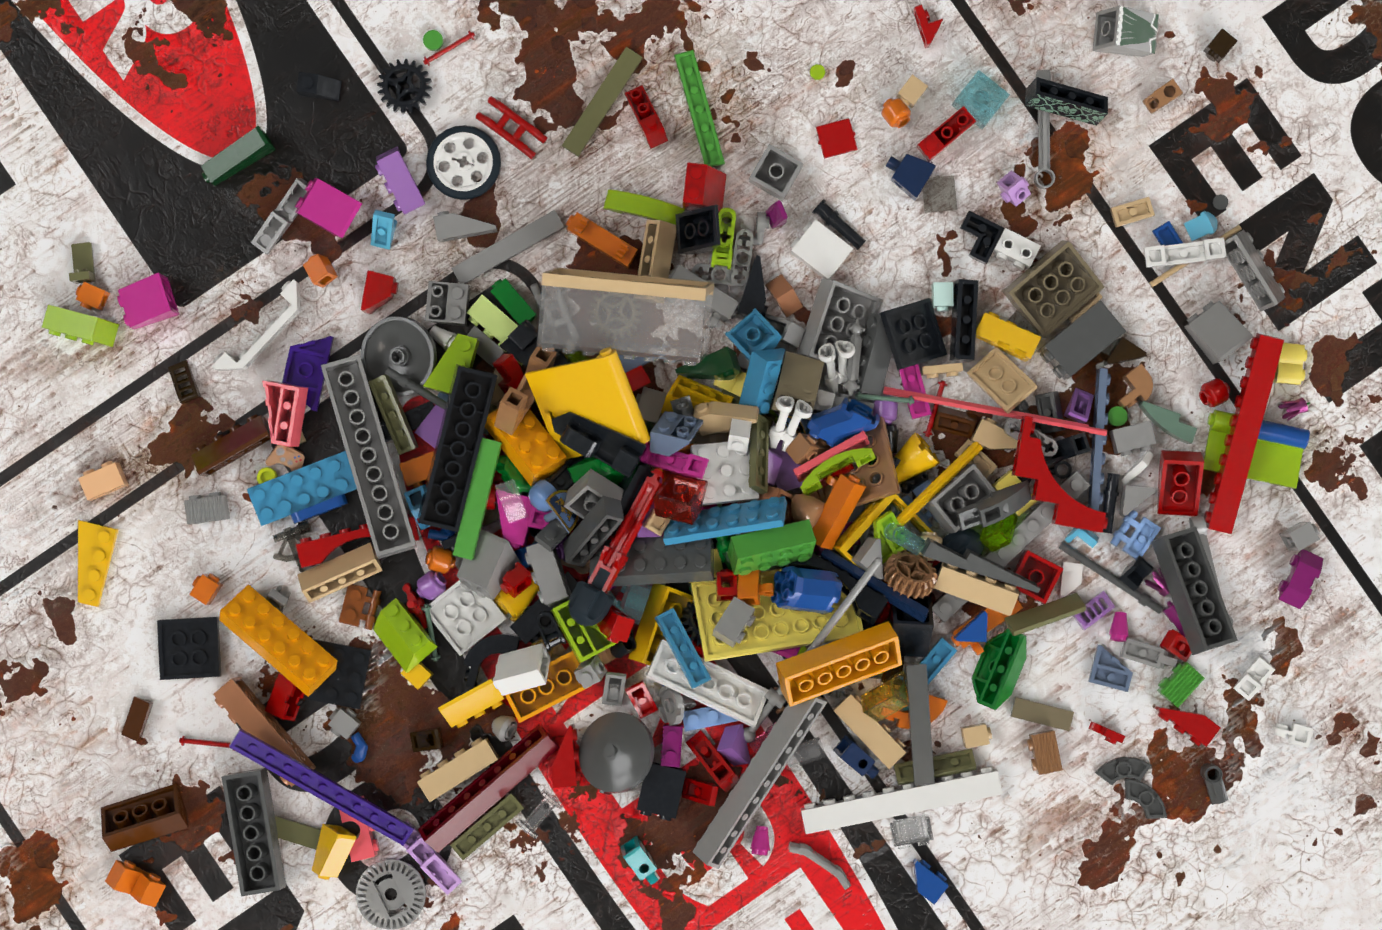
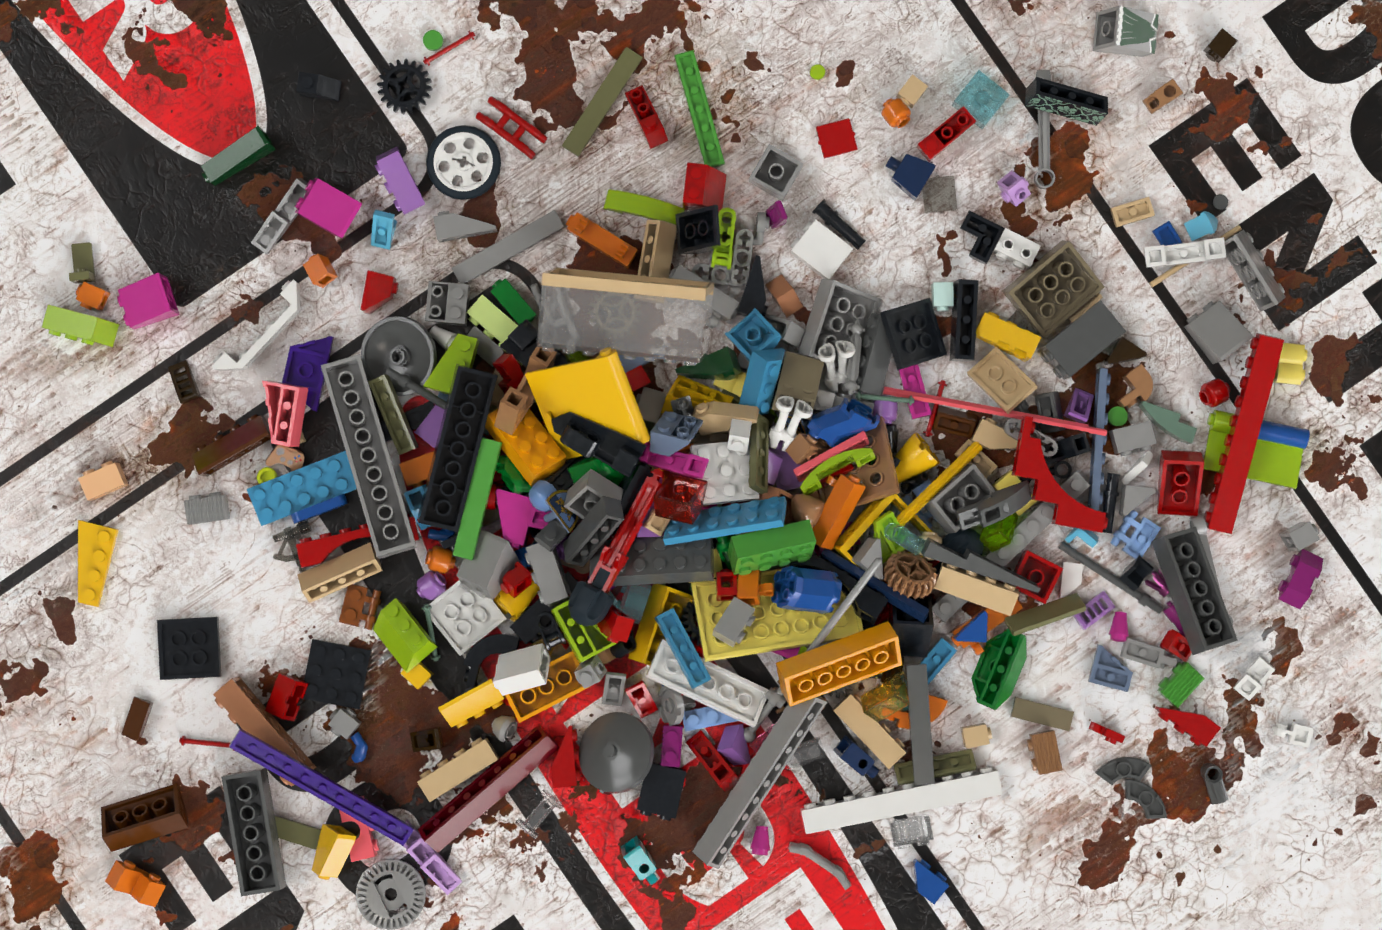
(206, 588): orange brick -> none
(278, 600): light grey tile -> none
(278, 640): light orange brick -> none
(415, 604): red piece -> none
(487, 826): olive plate -> none
(511, 501): clear slope -> none
(700, 791): red slope -> none
(926, 29): red slope -> none
(949, 369): tan plate -> none
(1294, 408): flat silver piece -> none

